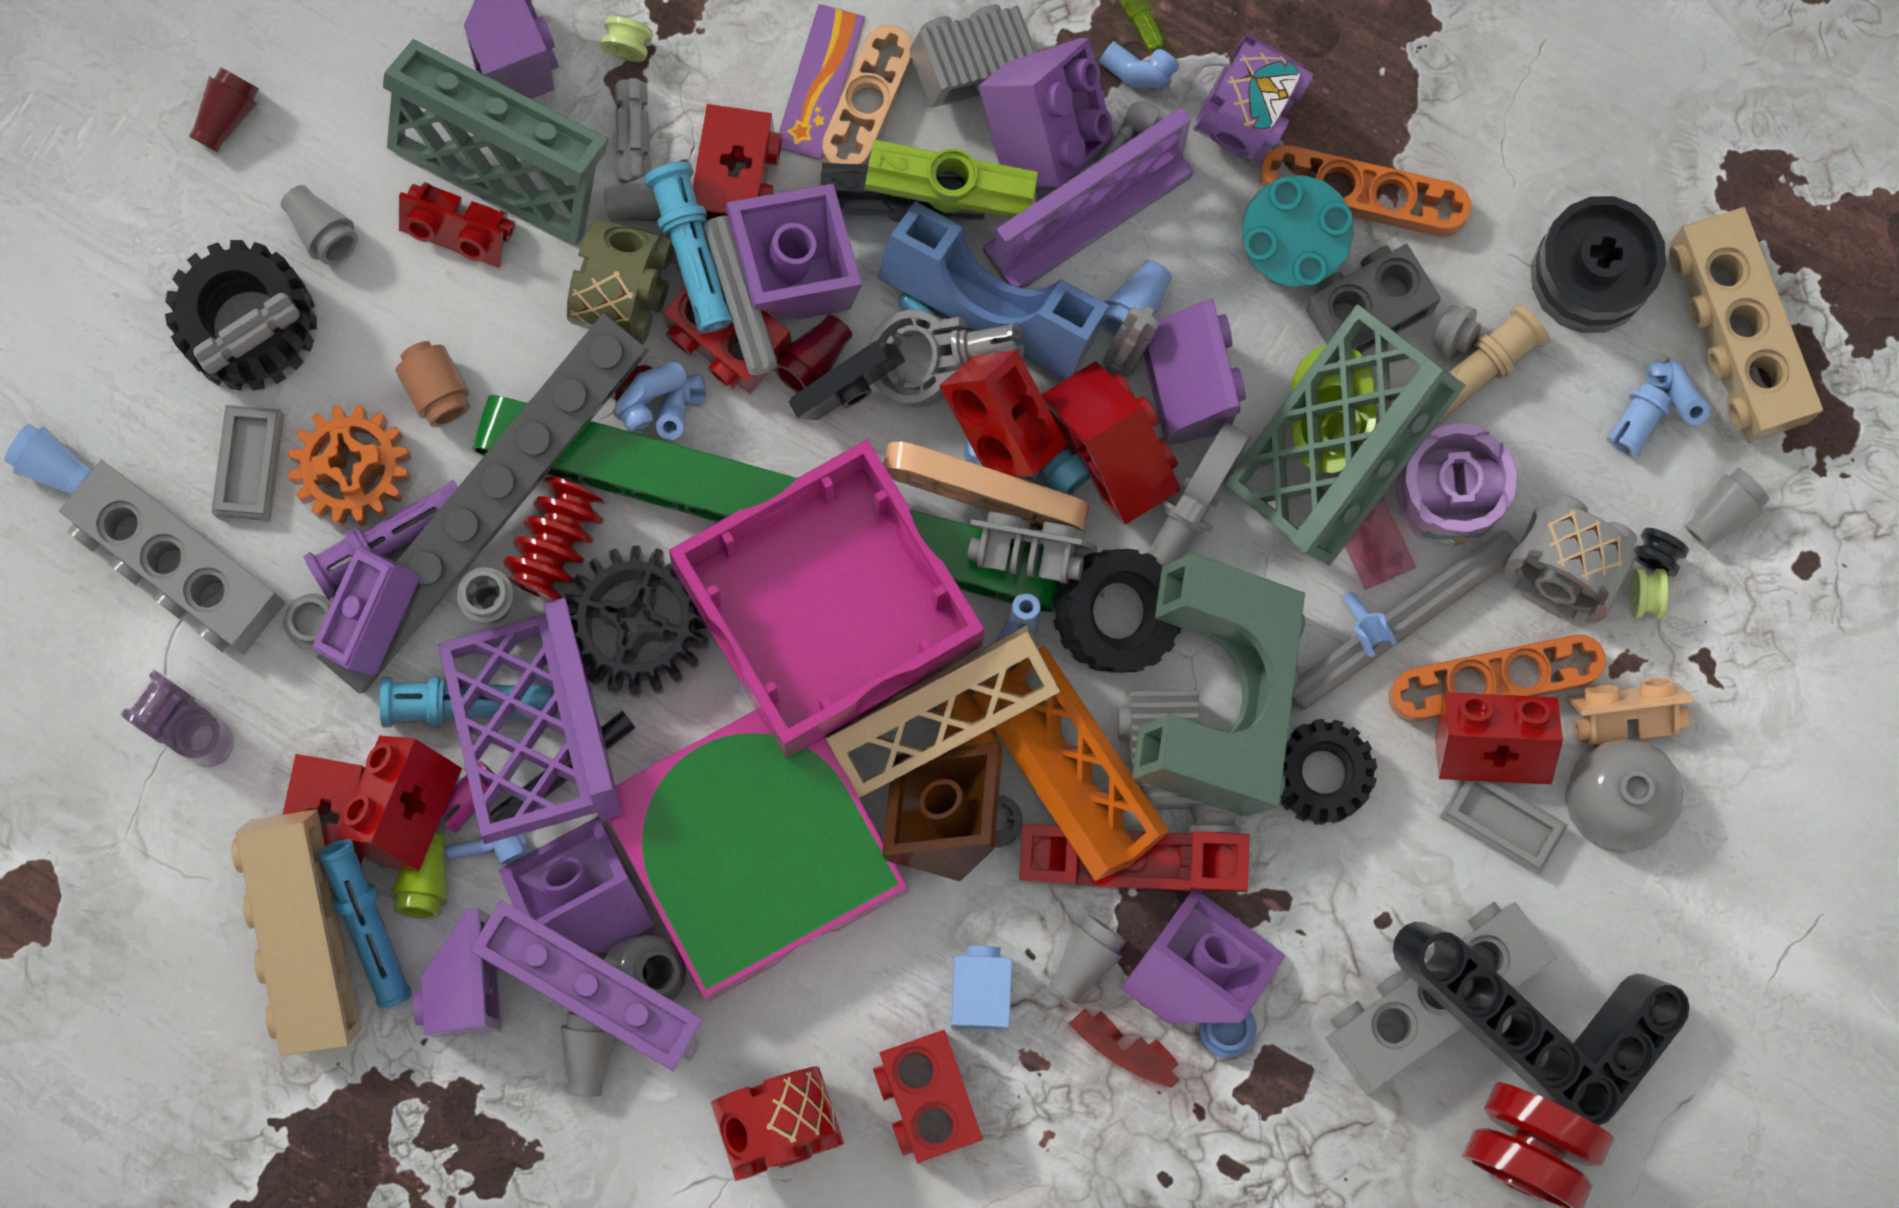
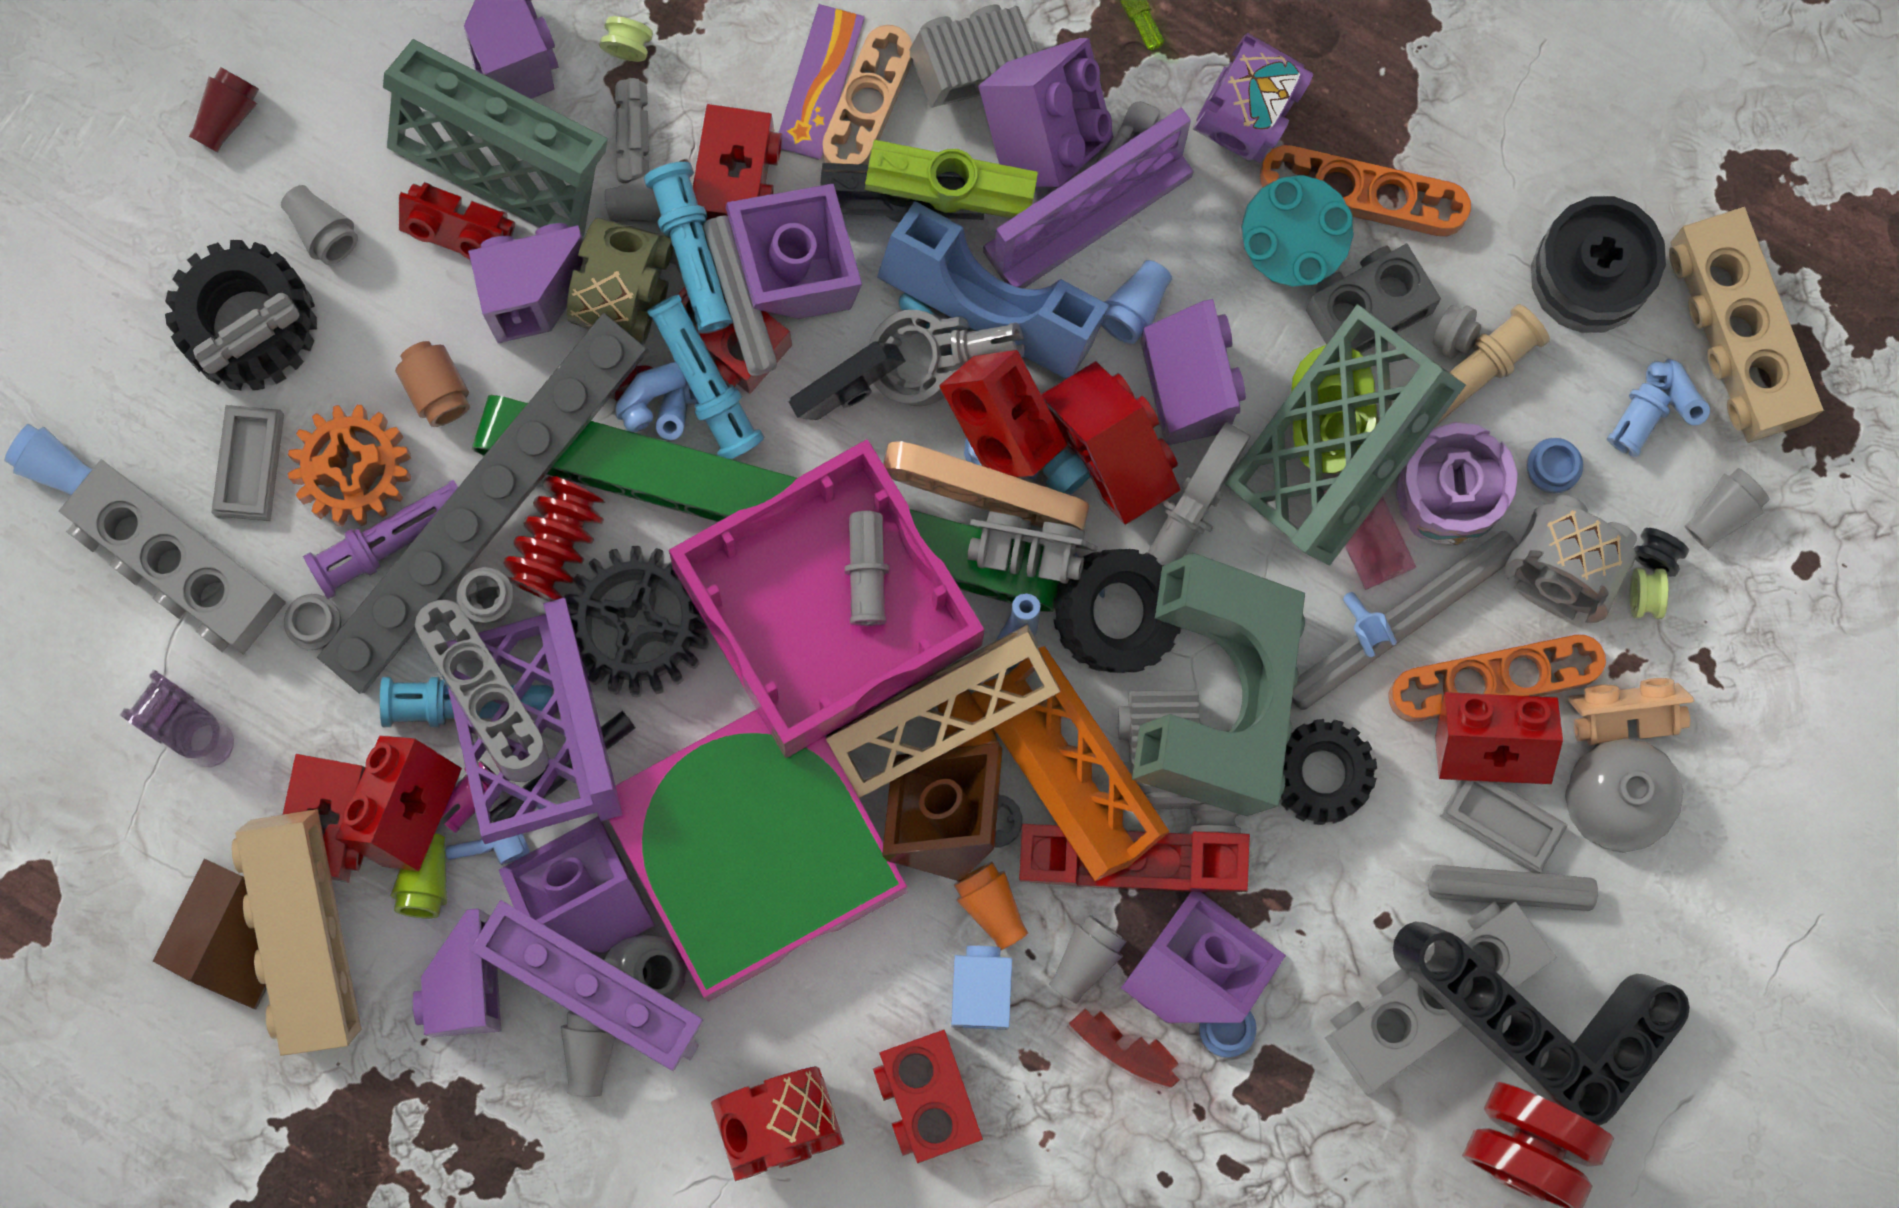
(211, 938): none -> reddish brown slope
(342, 865): dark azure pin -> none
(365, 612): medium lavender slope -> none
(483, 688): none -> light grey beam
(526, 279): none -> medium lavender slope
(716, 401): none -> medium azure pin
(812, 353): dark red cone -> none
(867, 569): none -> light grey axle
(991, 904): none -> orange cone
(1131, 341): light grey axle -> none
(1137, 72): light blue arm -> none
(1512, 886): none -> light grey axle
(1554, 465): none -> medium blue plate

